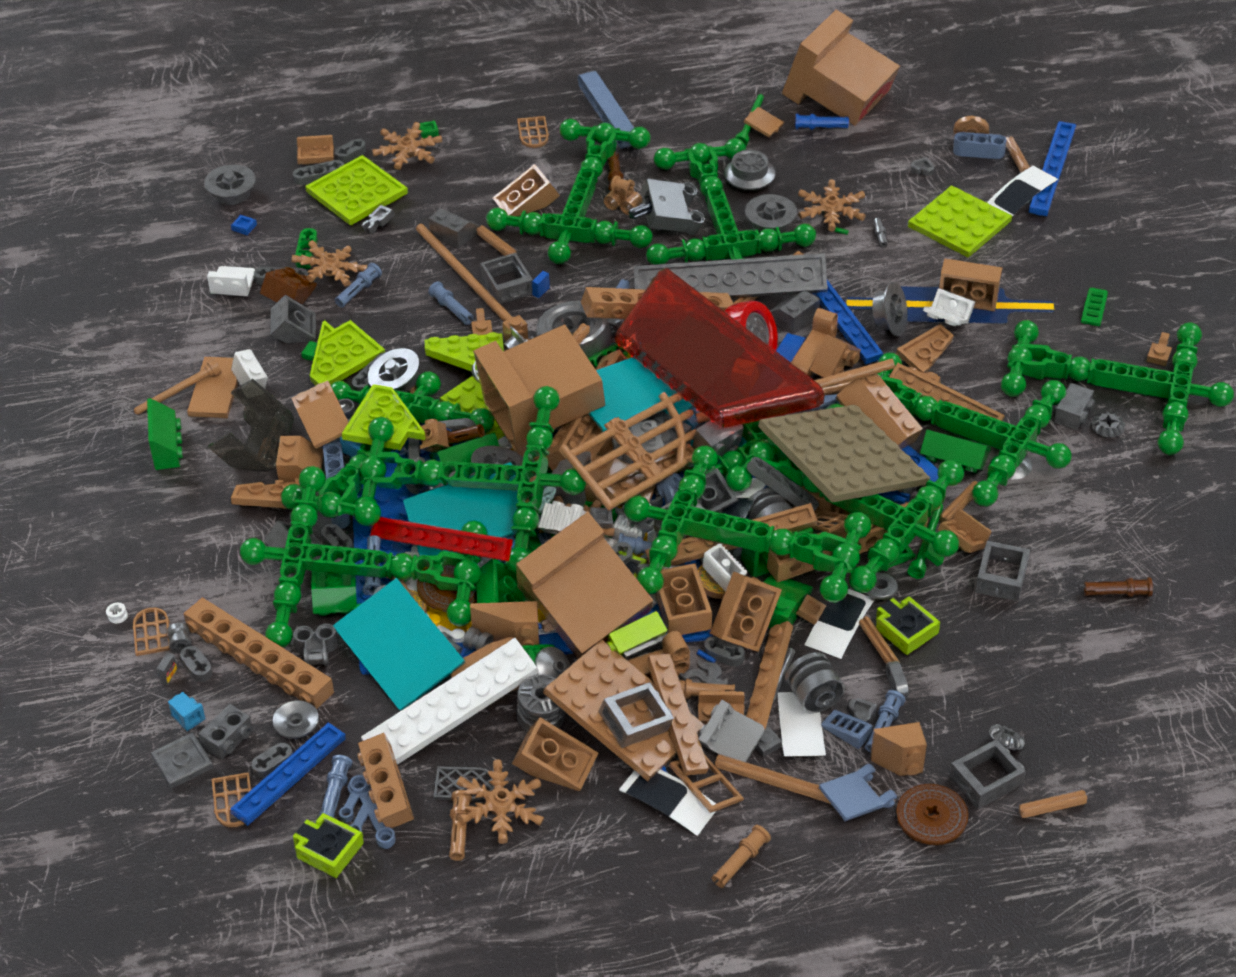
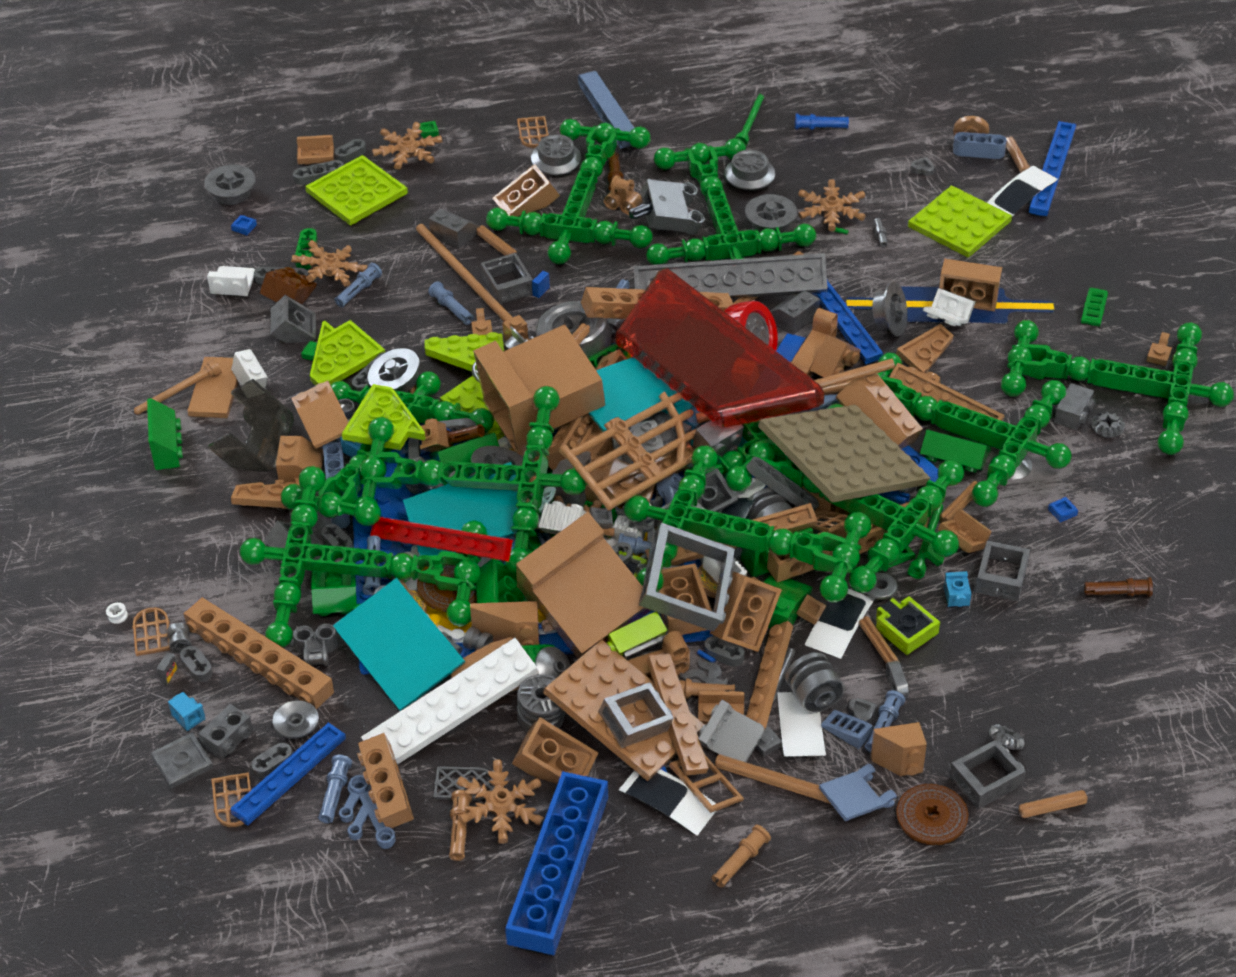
(327, 844): piece -> none
(379, 217): flat silver plate -> none
(556, 155): none -> flat silver wheel
(557, 863): none -> blue brick
(676, 608): none -> dark grey window
(763, 122): medium nougat piece -> none
(839, 70): medium nougat piece -> none
(957, 589): none -> dark azure brick
(1063, 509): none -> blue tile

